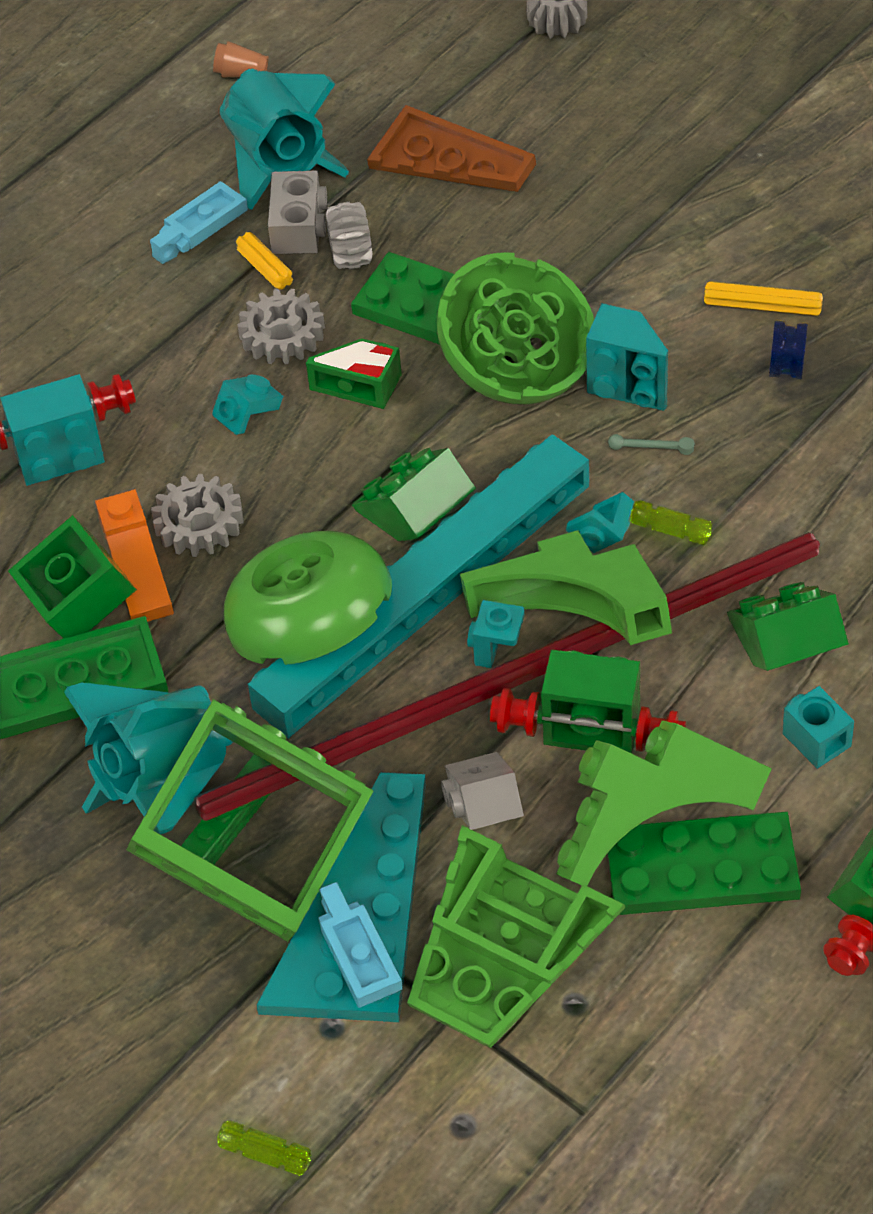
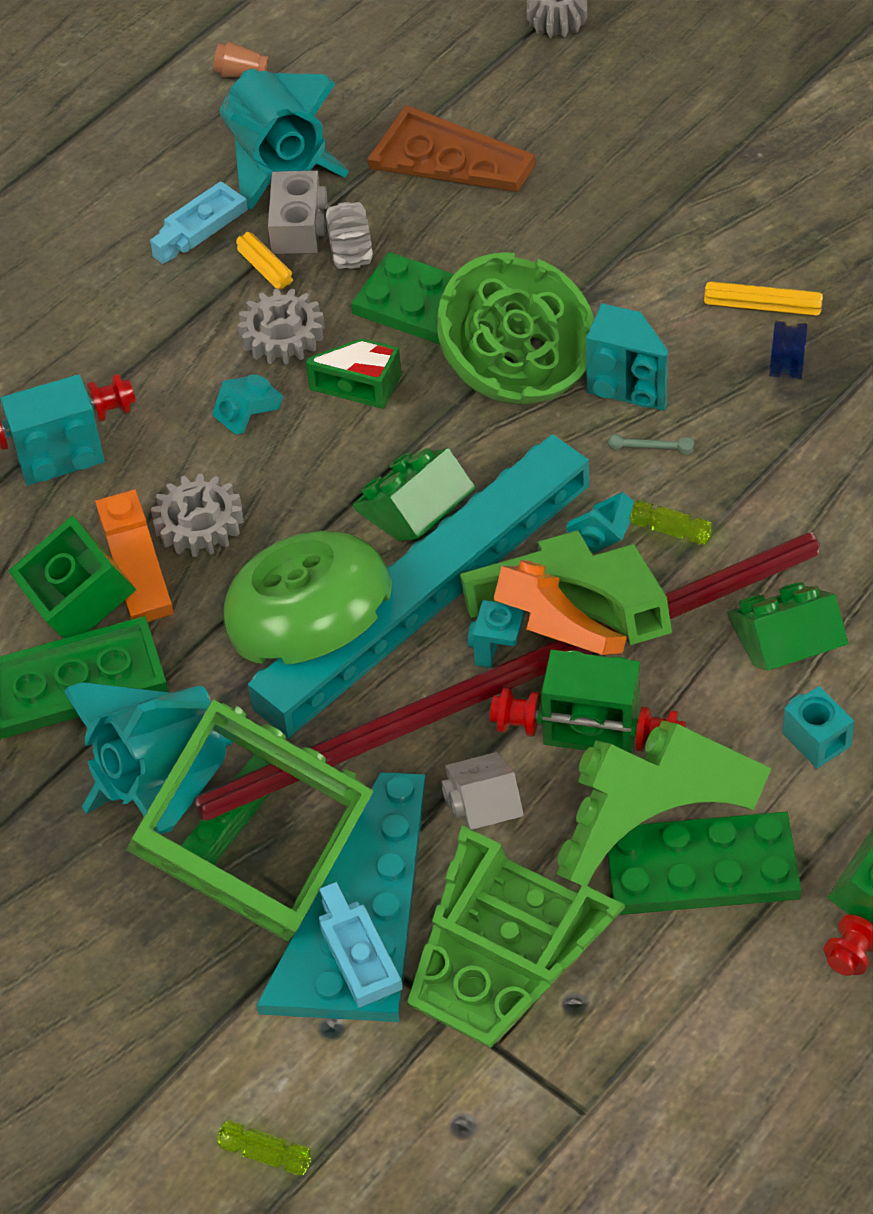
(552, 611): none -> orange slope

